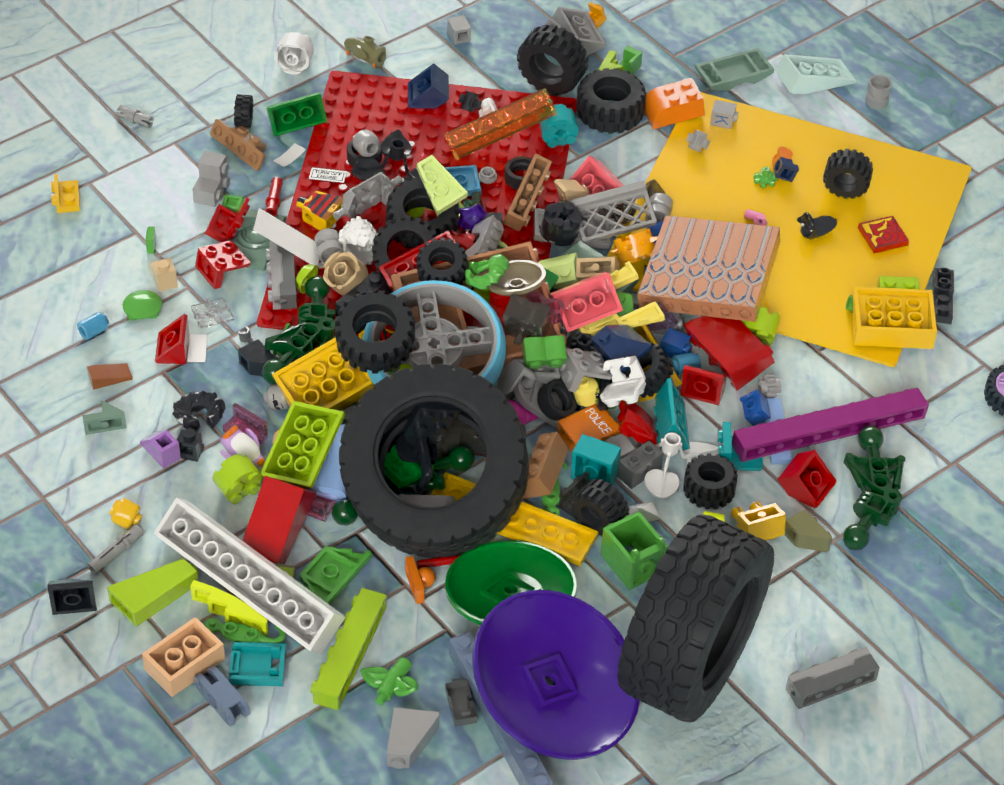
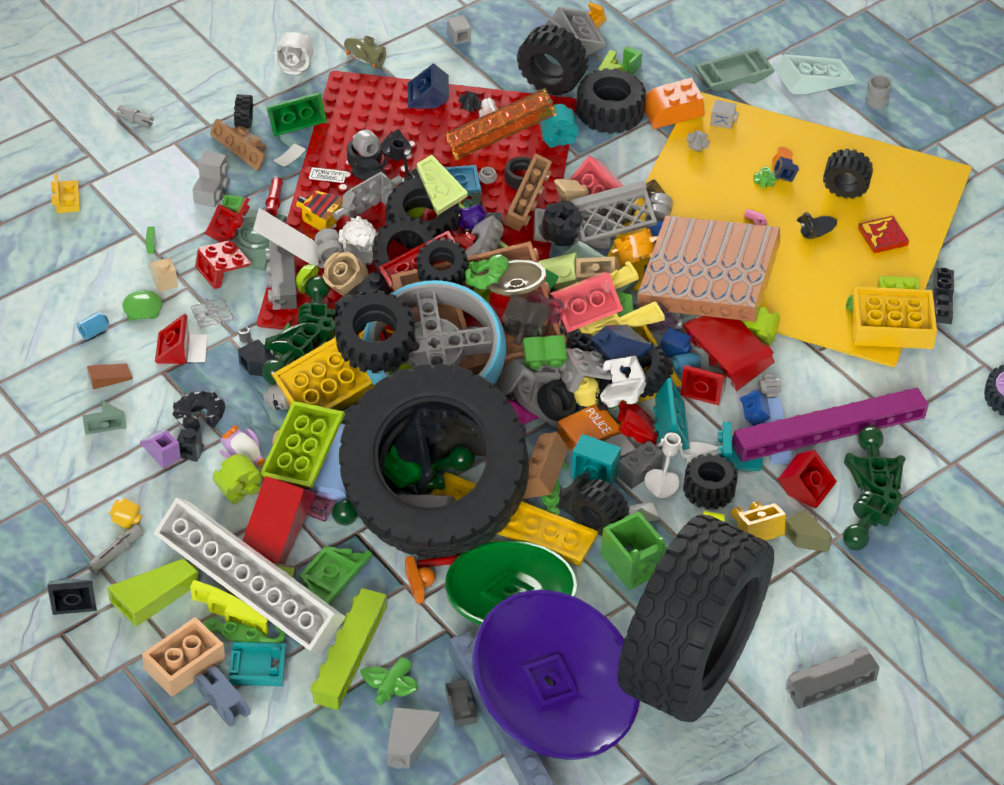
(246, 419): clear pink panel -> none

